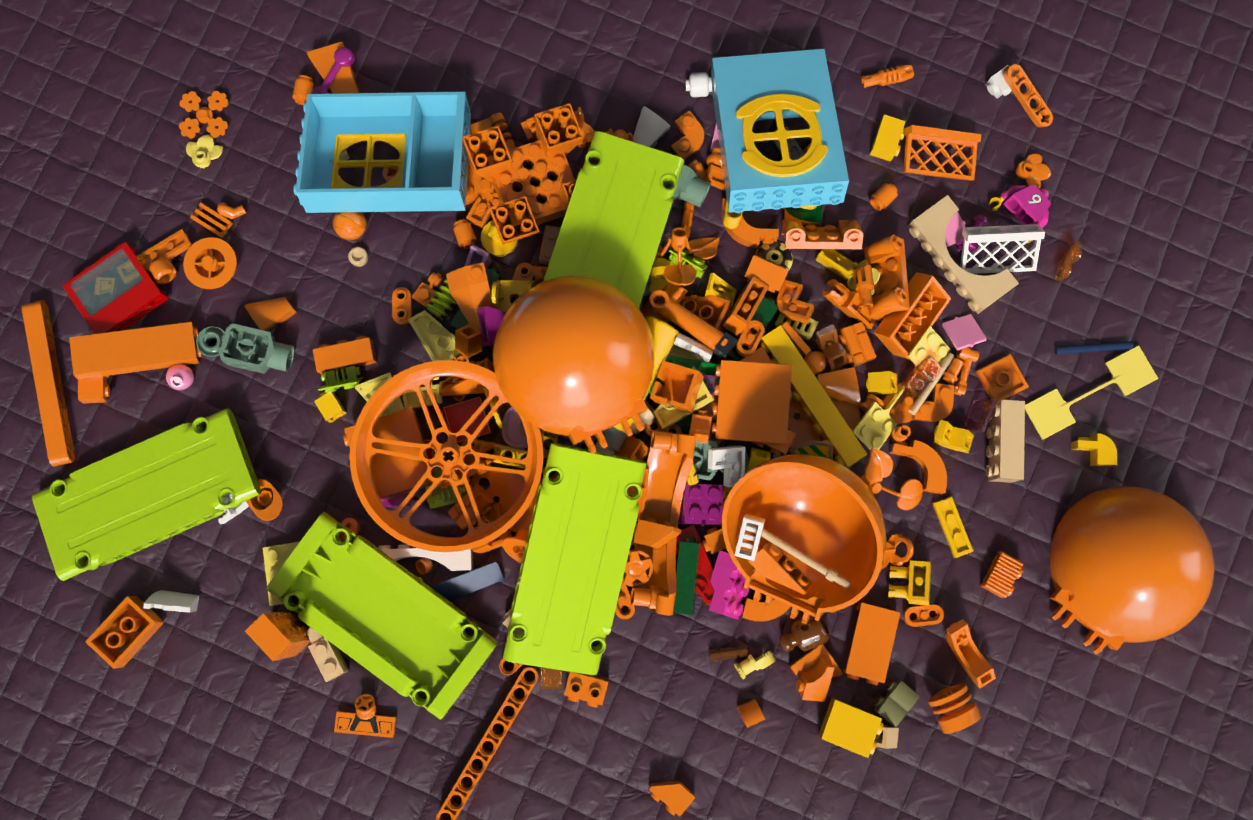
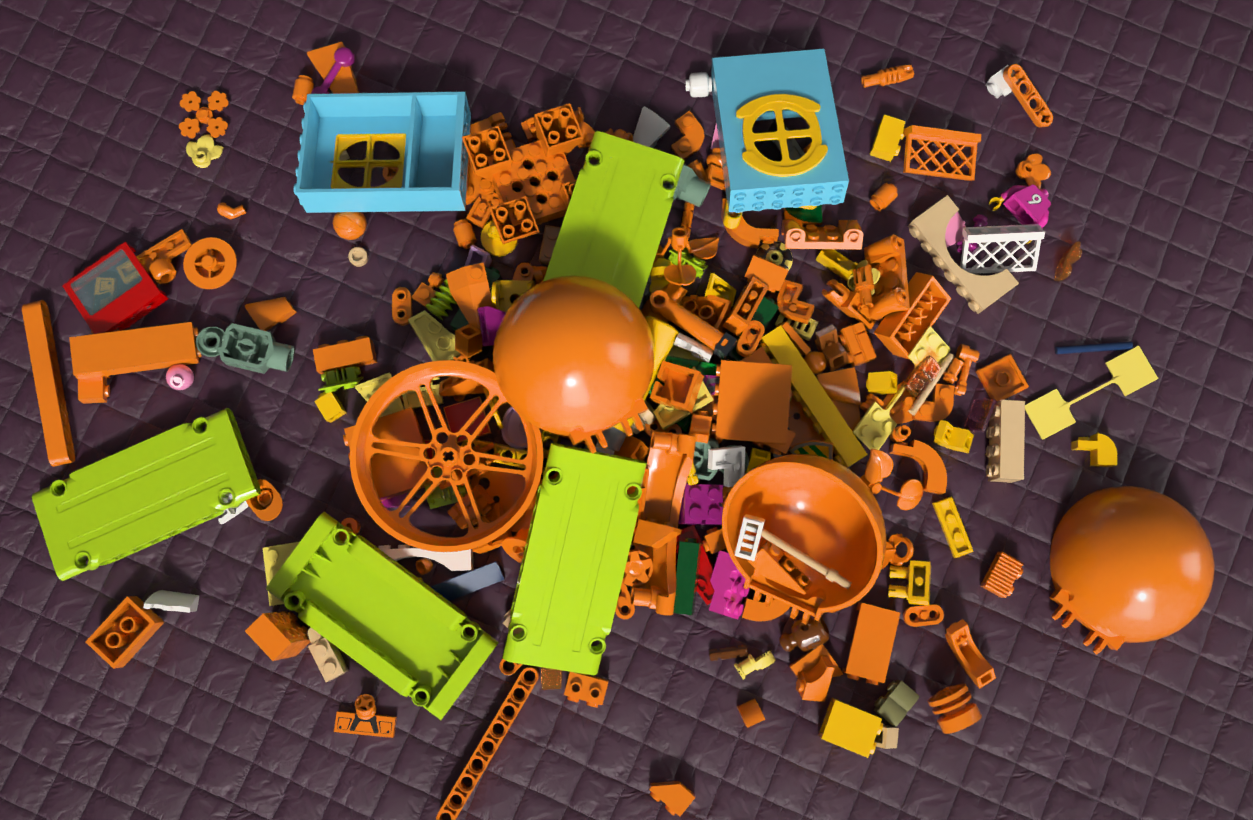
(199, 212): orange tile -> none
(964, 332): bright pink piece -> none

